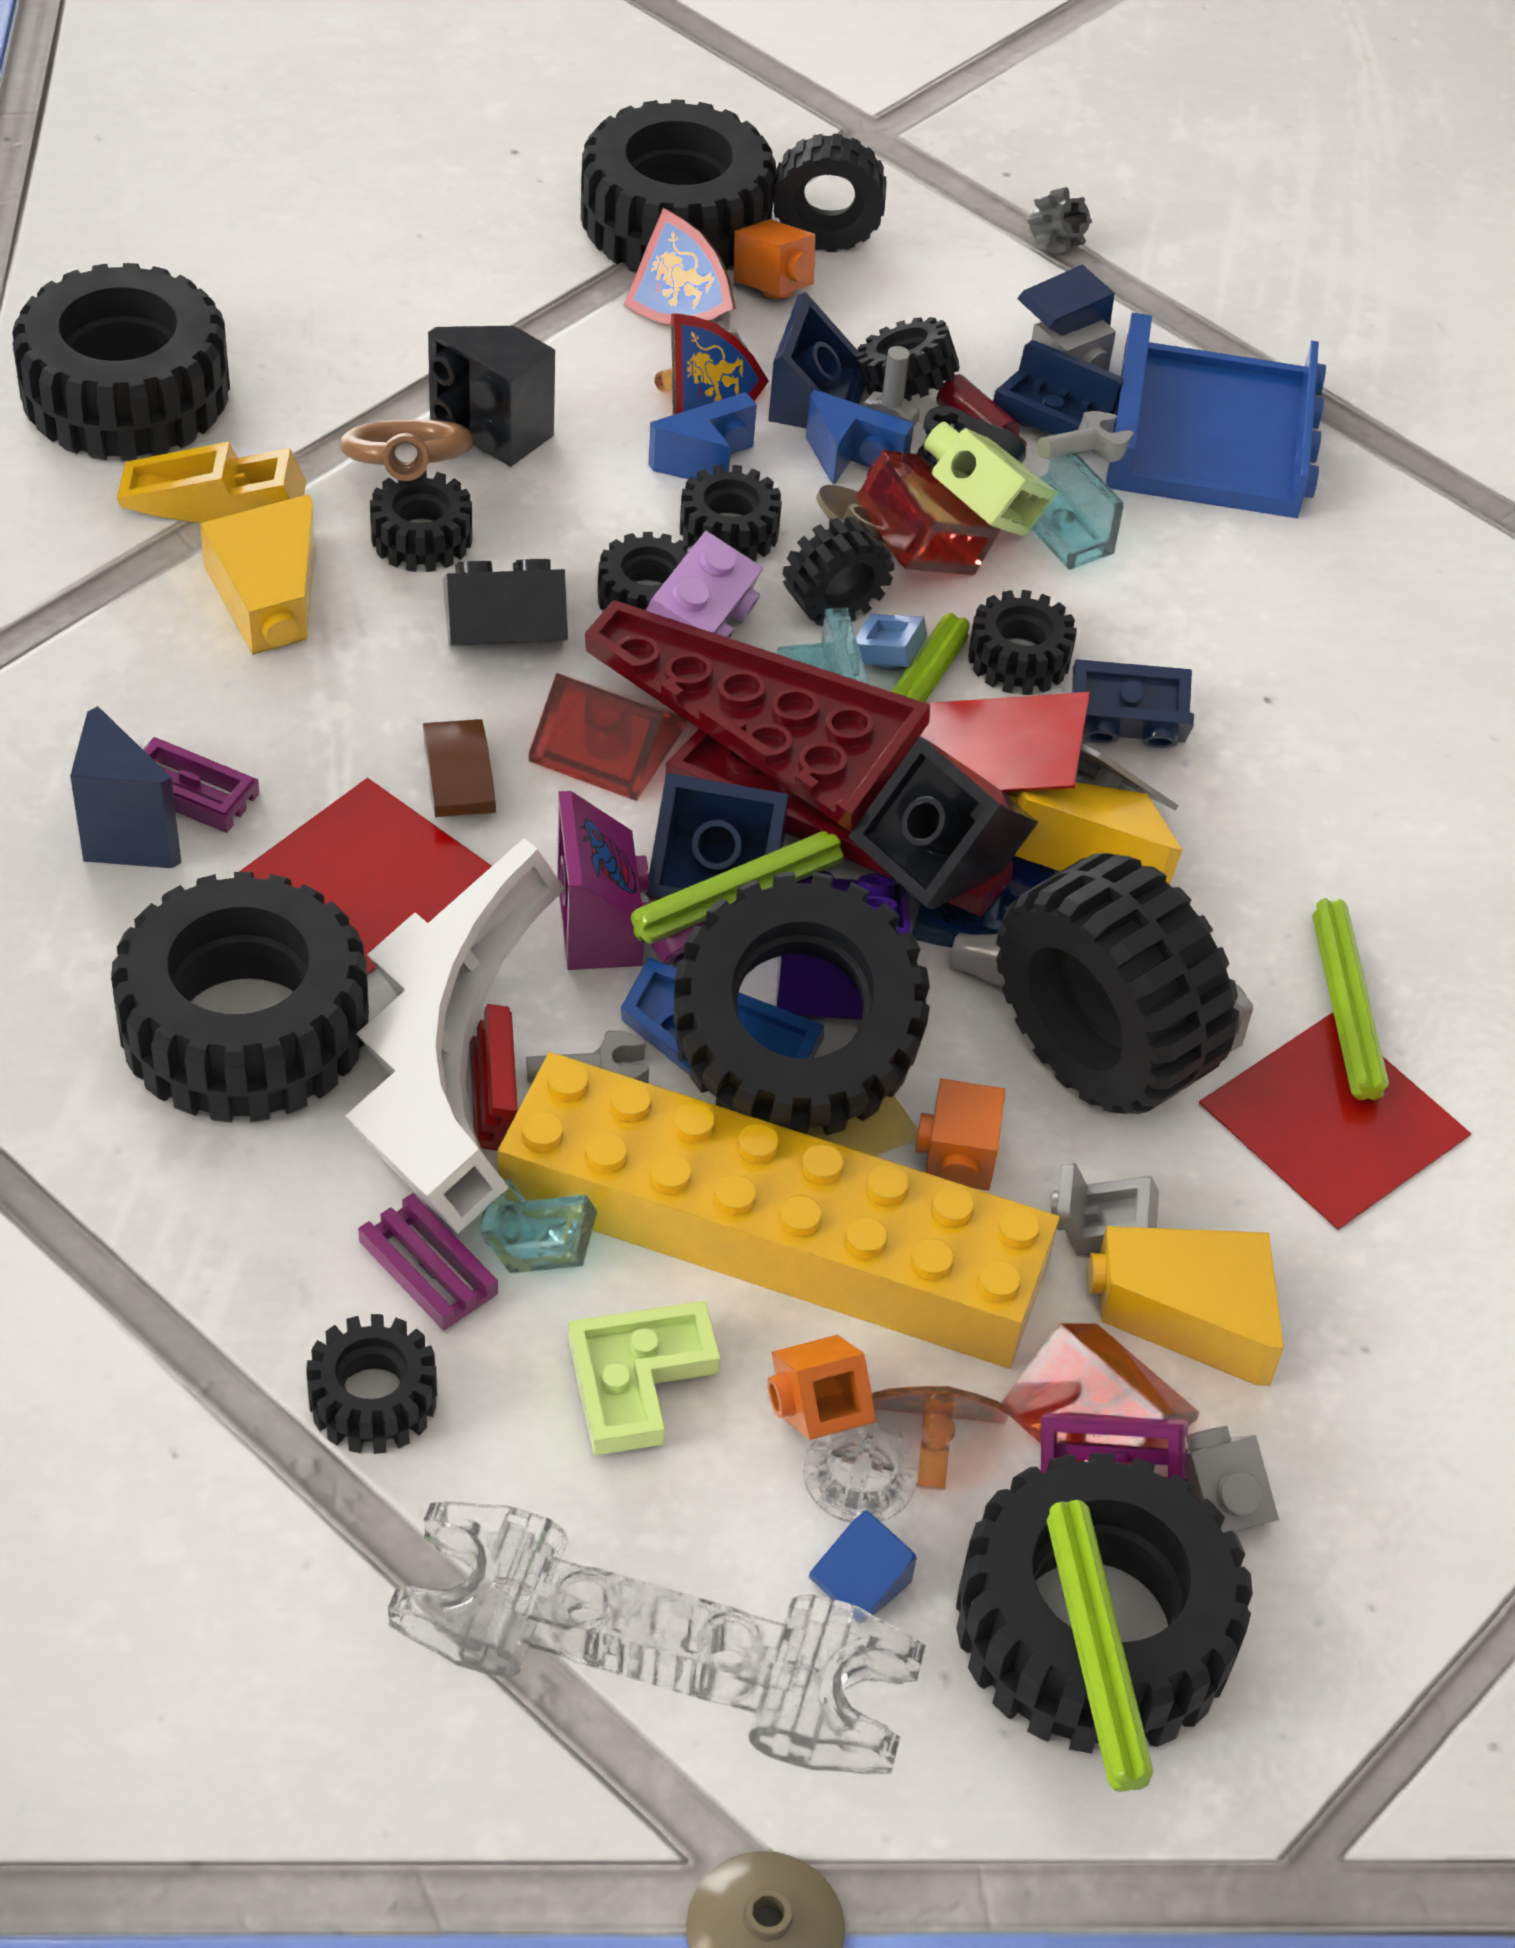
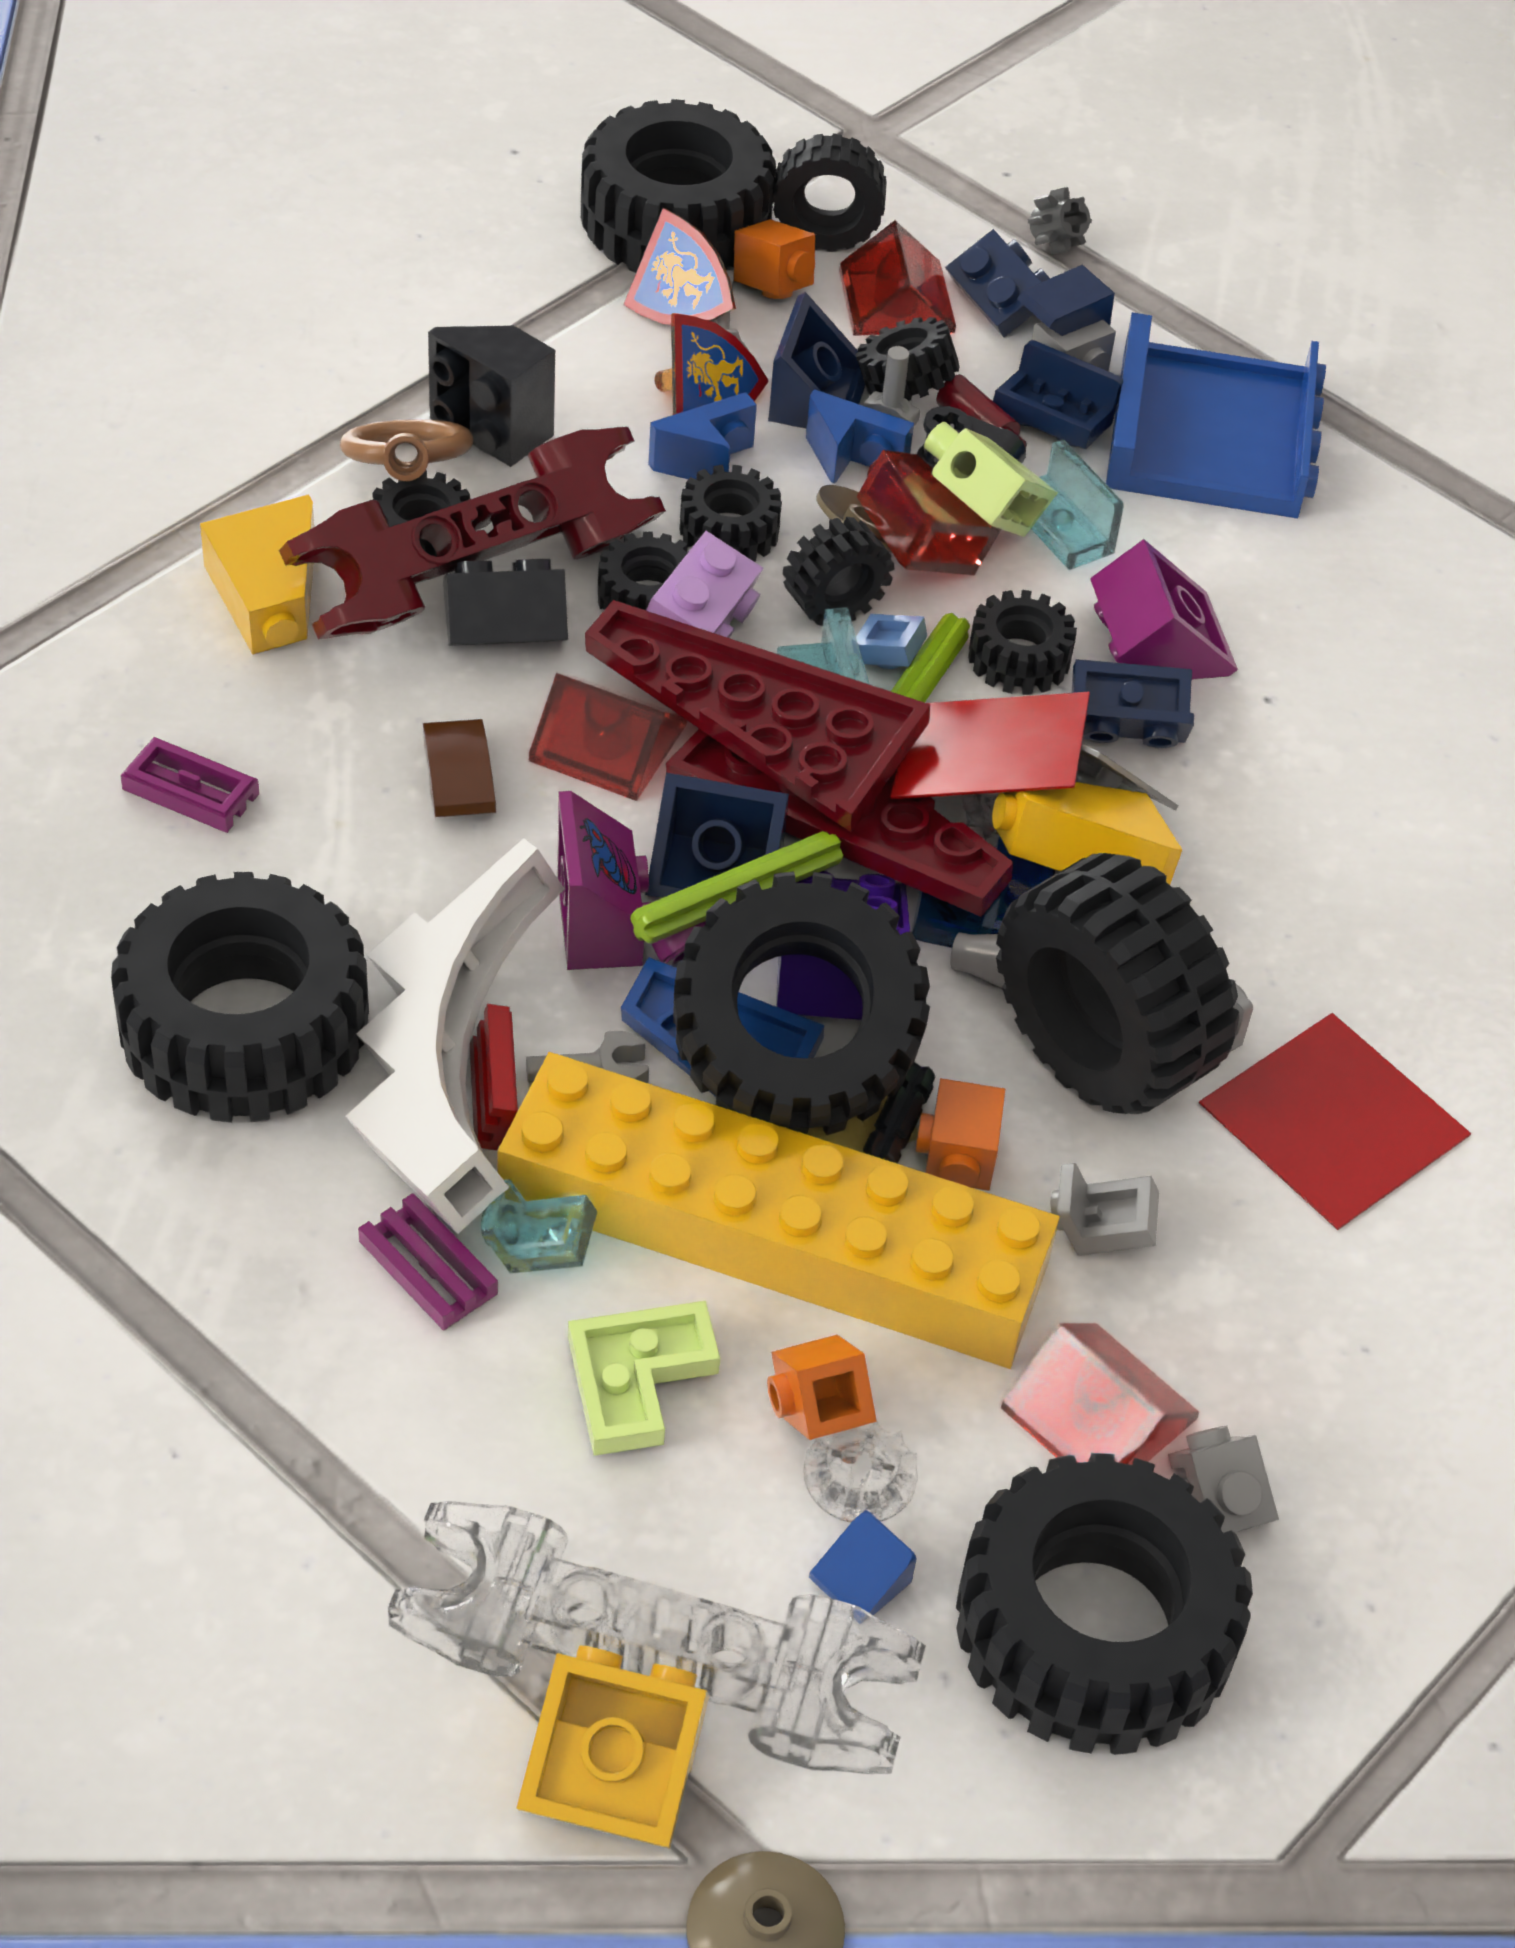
(121, 361): black tyre -> none
(122, 799): dark blue slope -> none
(209, 482): yellow slope -> none
(372, 1349): black tyre -> none
(374, 862): red piece -> none
(386, 562): none -> dark red piece
(614, 1746): none -> yellow plate
(893, 282): none -> clear red slope
(900, 1115): none -> black axle
(938, 1406): clear orange shield -> none
(941, 826): black slope -> none
(993, 279): none -> dark blue bracket
(1092, 435): light grey bar -> none
(1099, 1647): lime axle -> none
(1160, 615): none -> magenta slope
(1174, 1430): magenta tile -> none
(1193, 1294): yellow slope -> none
(1350, 1000): lime axle -> none

